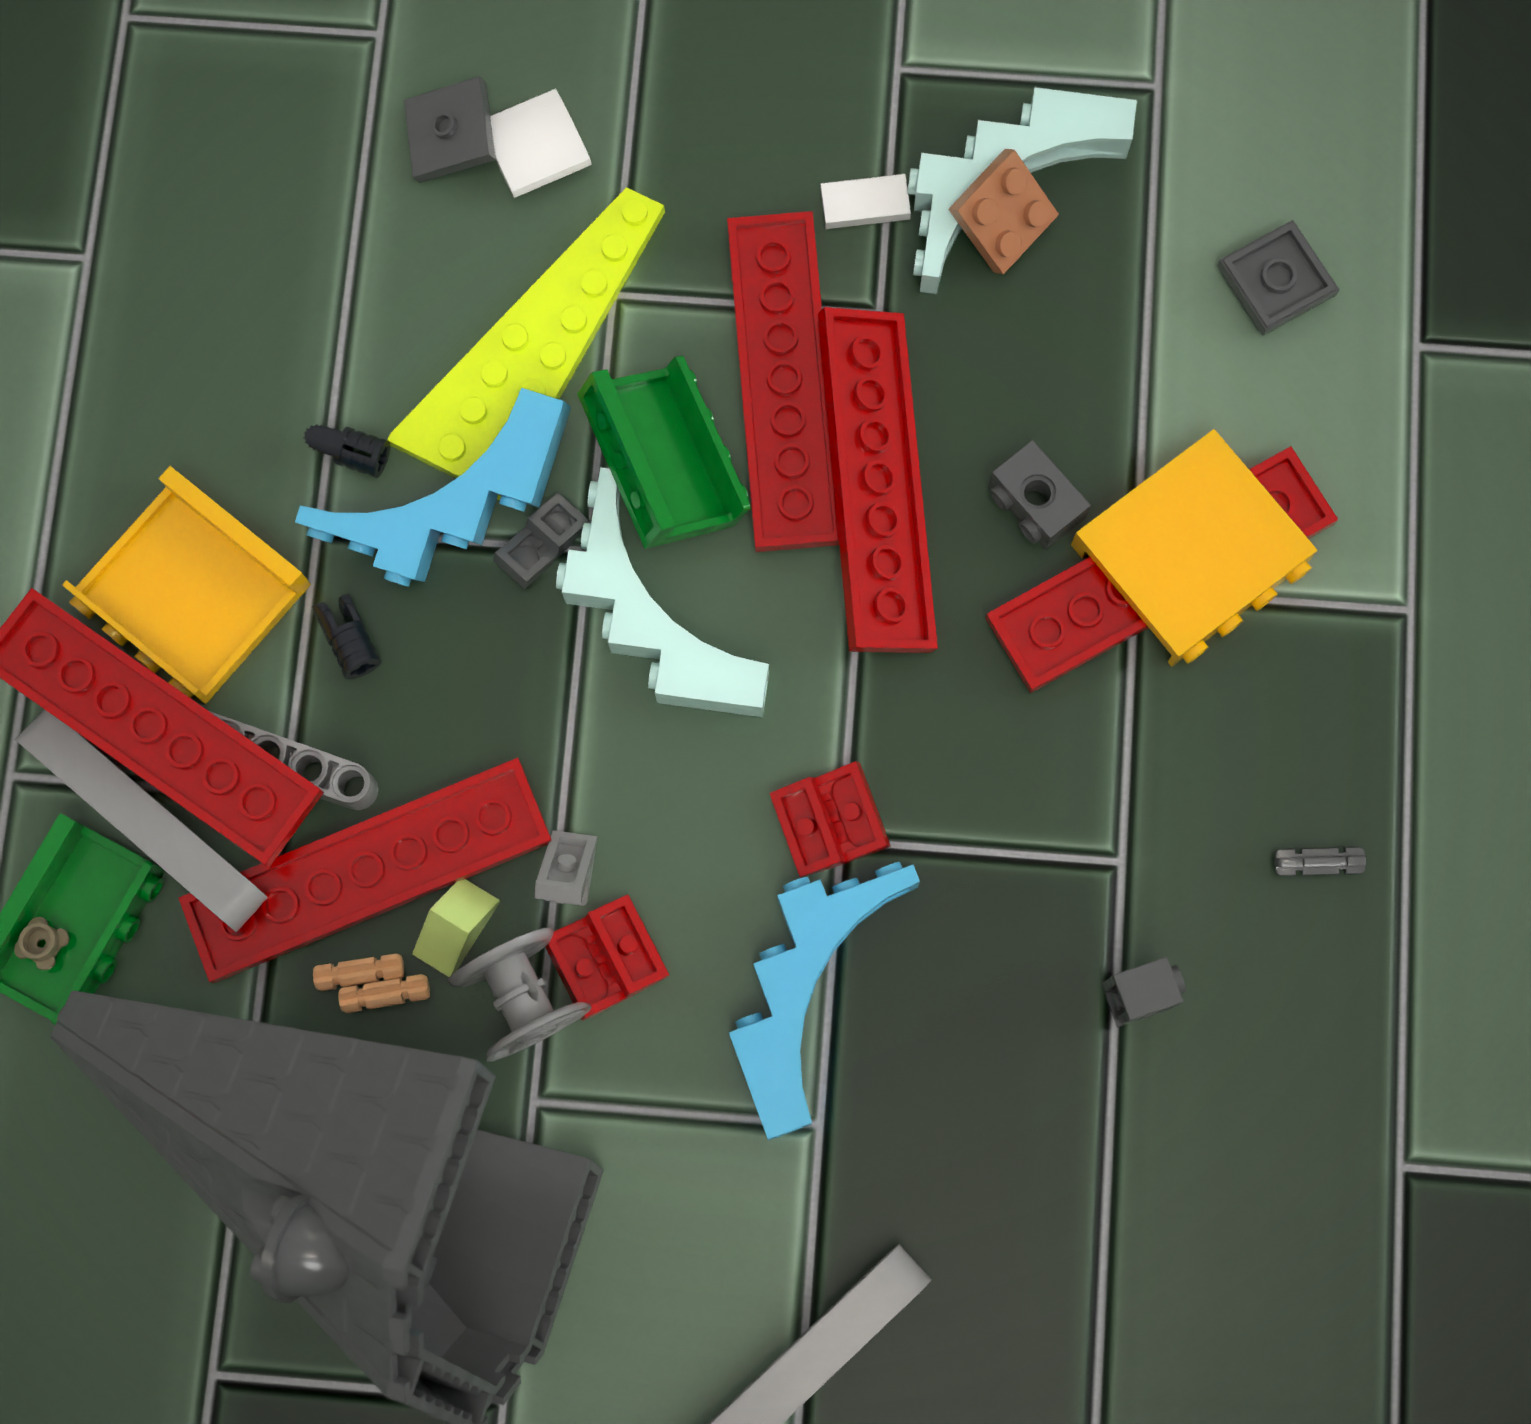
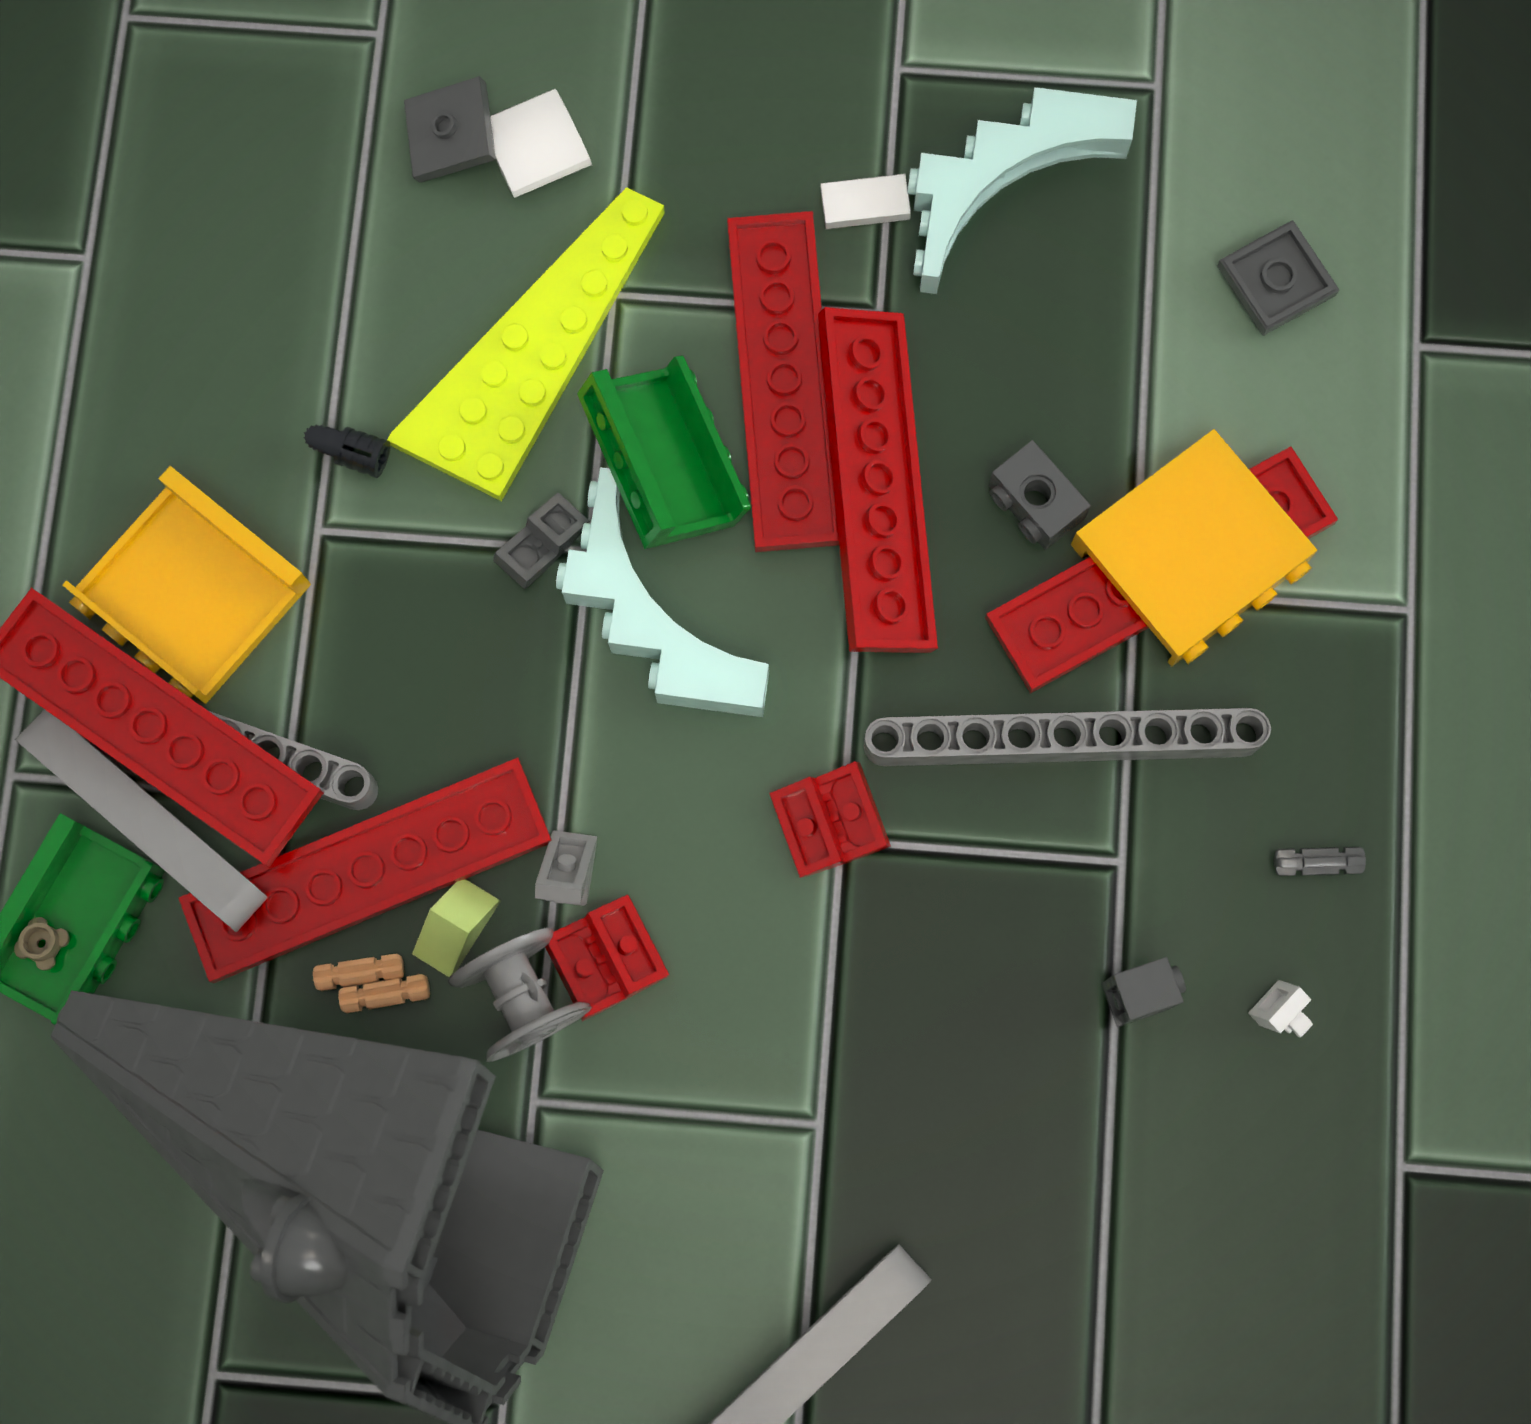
(348, 641): black hinge -> none
(407, 535): medium azure arch -> none
(817, 925): medium azure arch -> none
(1003, 211): nougat plate -> none
(1085, 727): none -> light grey beam
(1282, 1009): none -> white tile

